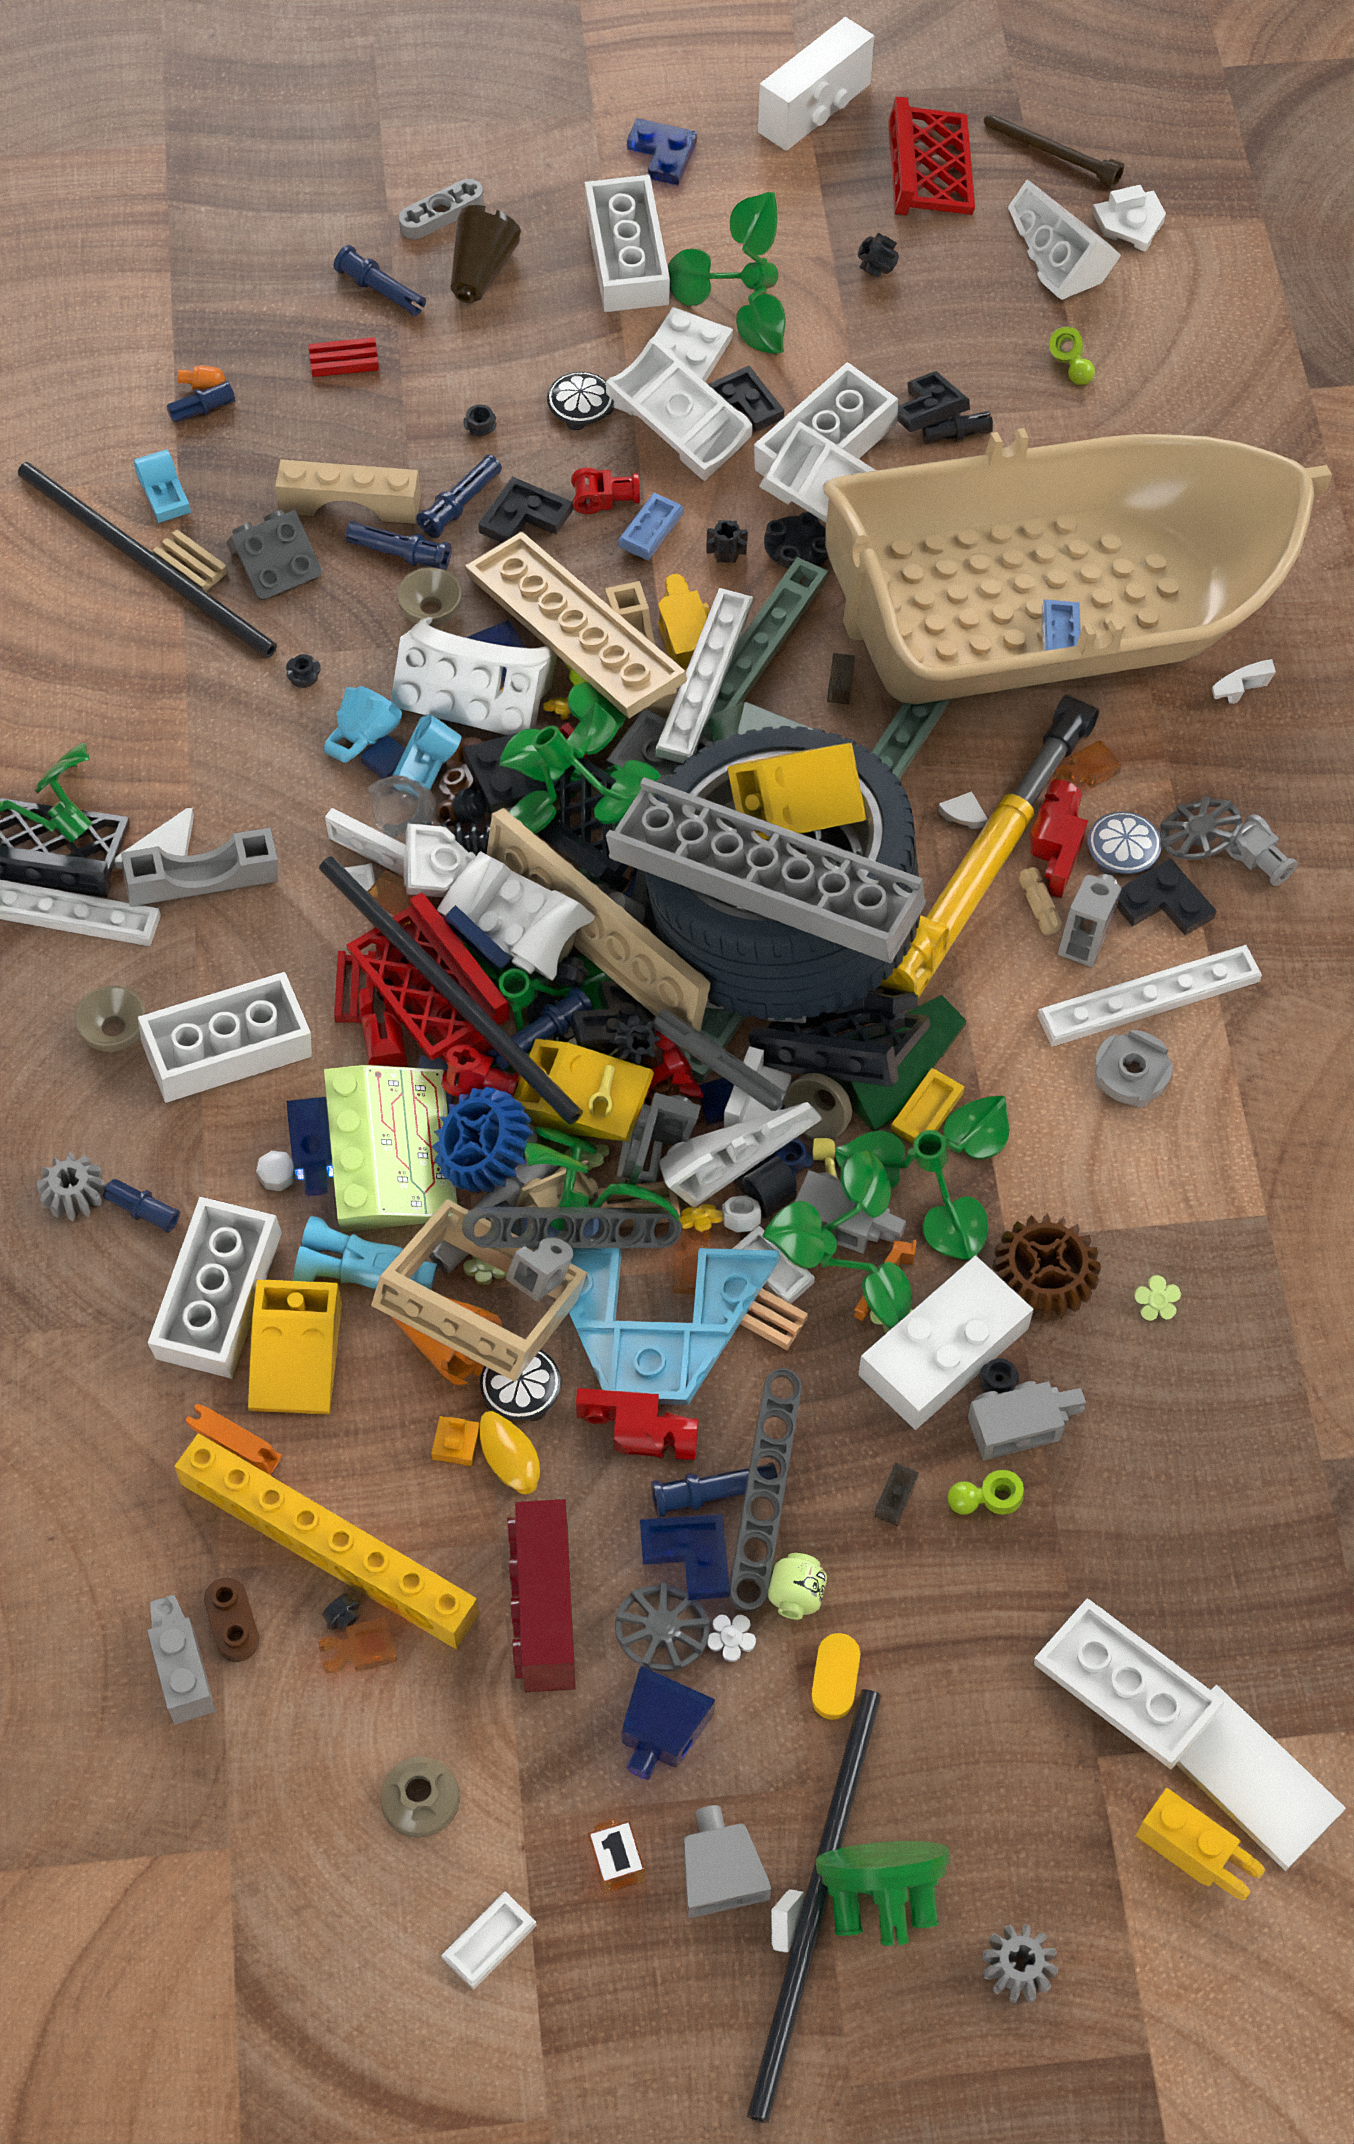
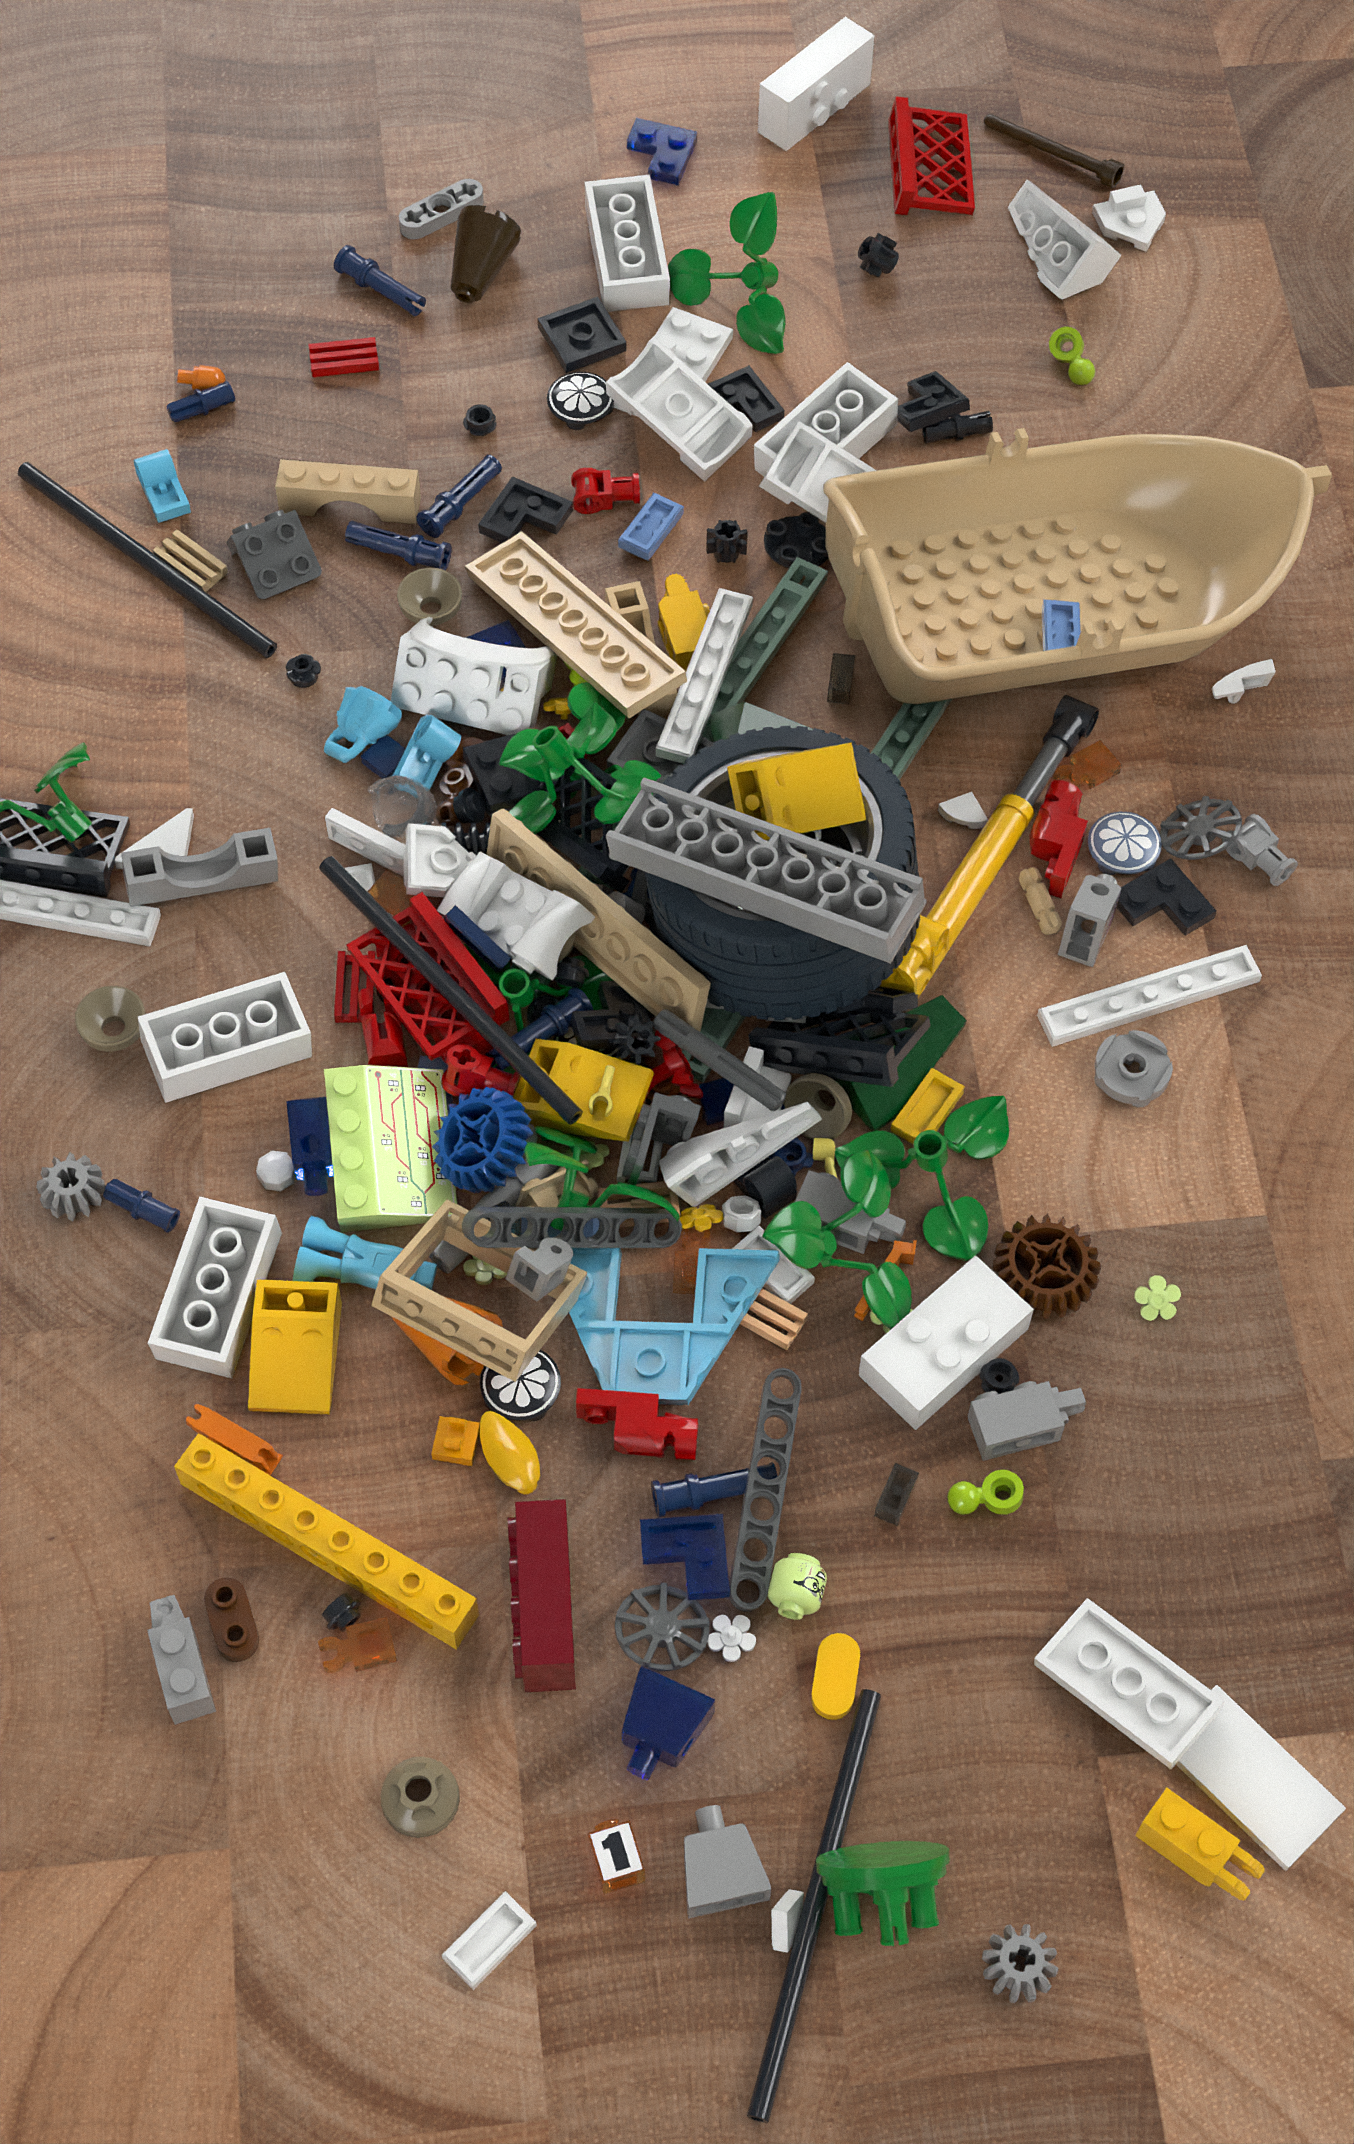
(582, 334): none -> black plate

